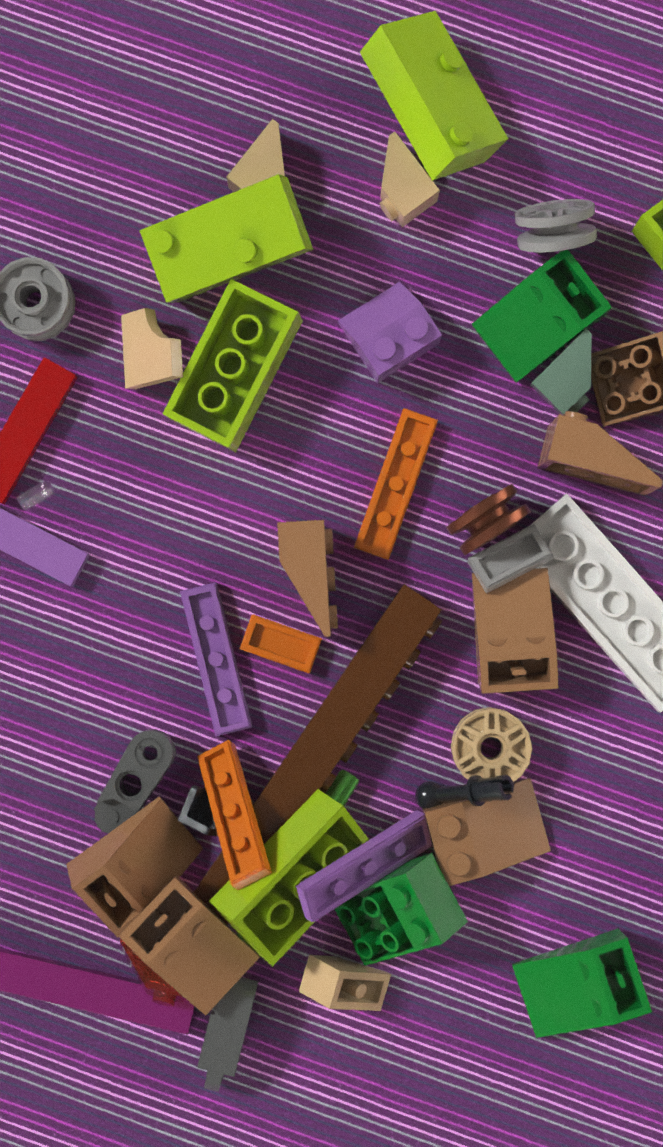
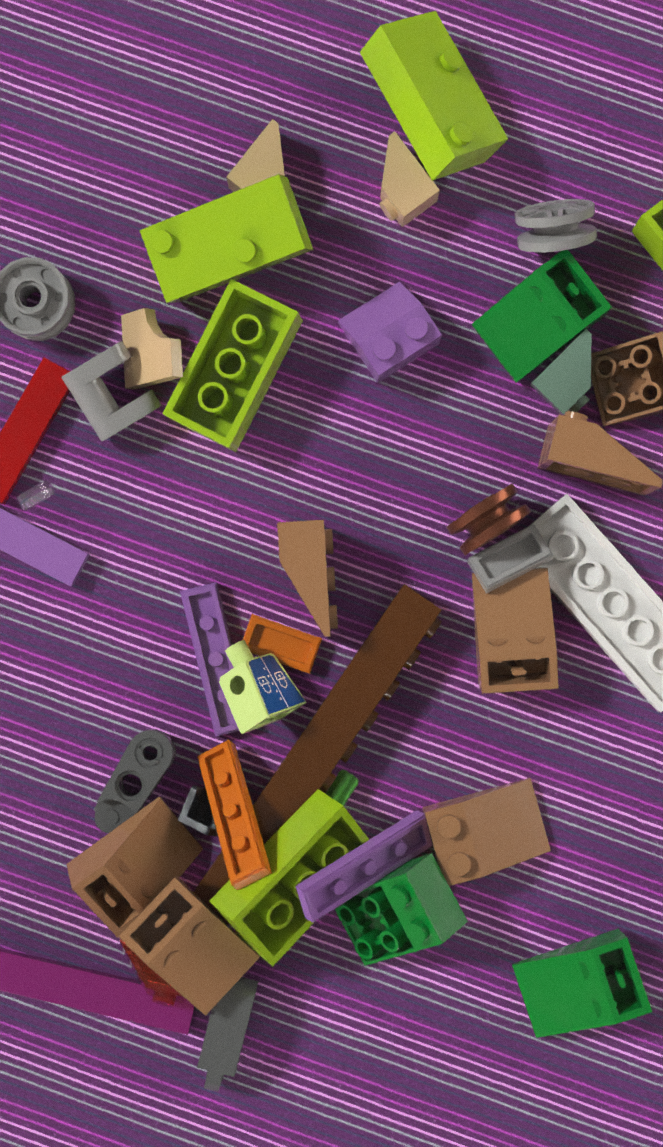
(97, 400): none -> light grey connector
(258, 689): none -> yellowish green torso
(344, 984): tan slope -> none
(395, 484): orange tile -> none
(477, 791): black pin -> none
(488, 723): tan wheel -> none

